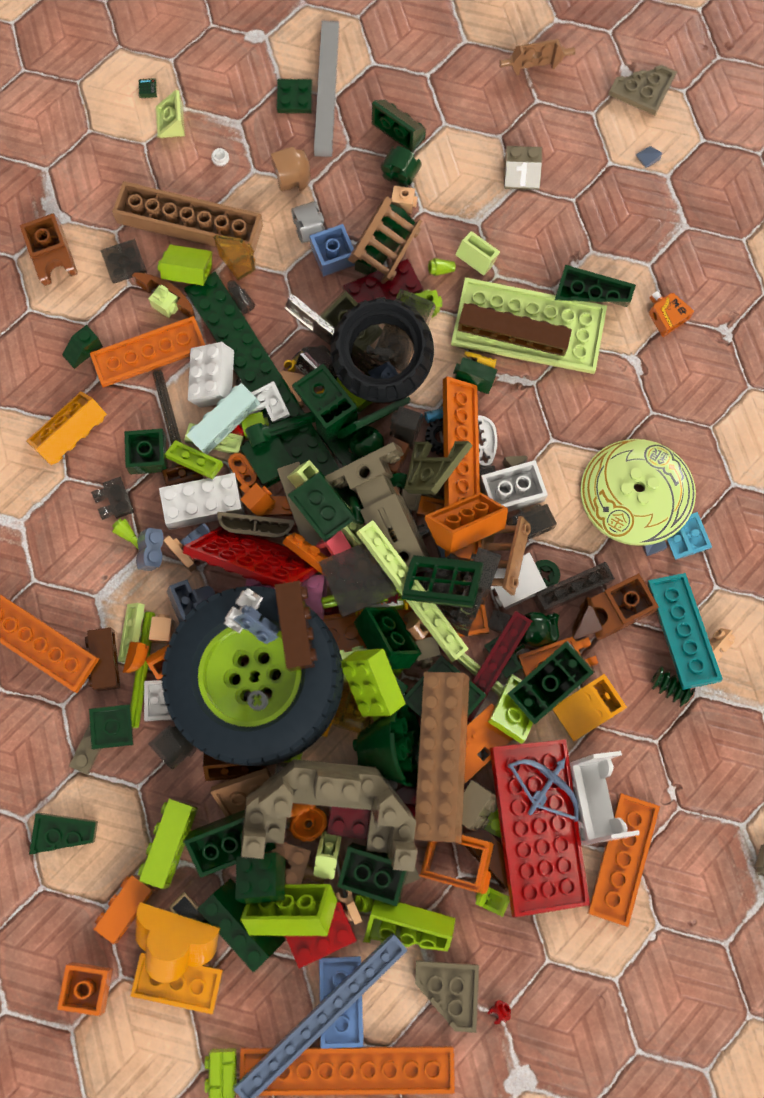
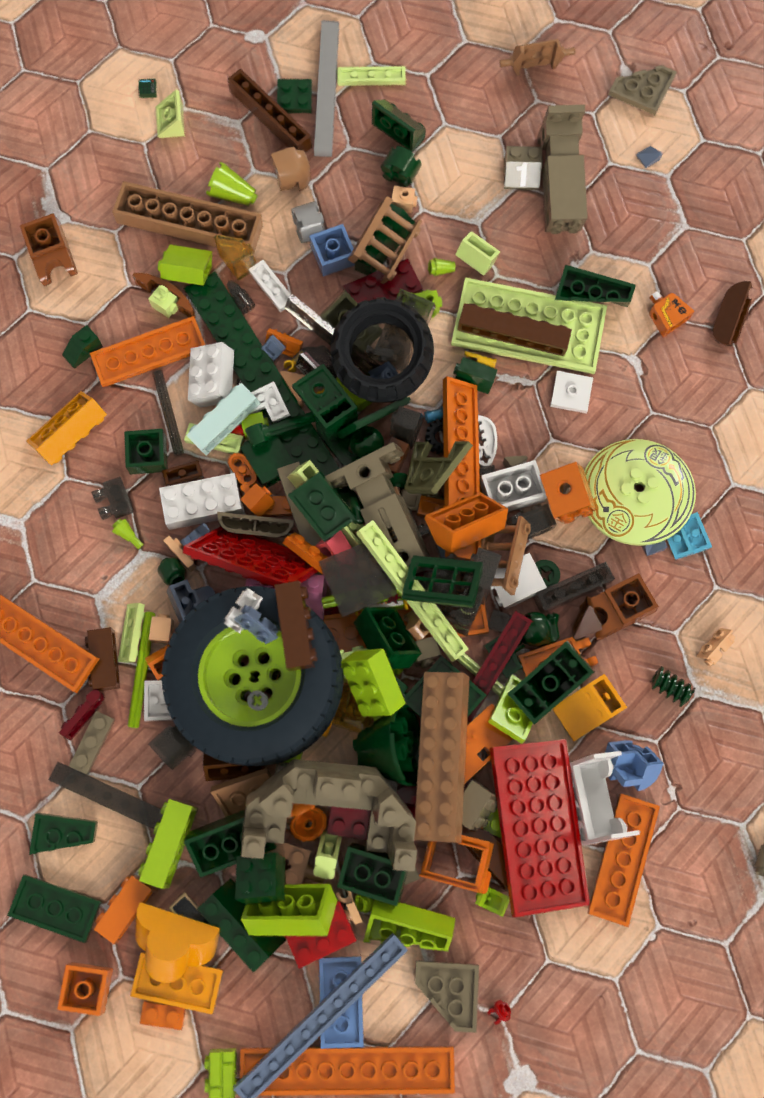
(54, 908): none -> dark green plate
(82, 714): none -> dark red hinge
(106, 795): none -> clear smoke tile
(111, 727): dark green plate -> none
(123, 261): clear smoke plate -> none
(135, 657): orange brick -> none
(149, 547): sand blue brick -> none
(162, 1015): none -> orange plate
(171, 571): none -> dark green head
(194, 459): lime plate -> none
(220, 157): white plate -> none
(229, 186): none -> lime cone
(269, 112): none -> reddish brown brick
(270, 284): none -> white plate
(273, 347): none -> sand blue tile
(292, 344): none -> orange plate
(371, 76): none -> yellowish green tile
(540, 796): sand blue piece -> none
(564, 169): none -> dark tan brick
(571, 392): none -> white plate
(576, 502): none -> orange brick
(635, 766): none -> medium blue brick
(684, 631): teal plate -> none
(732, 313): none -> reddish brown brick

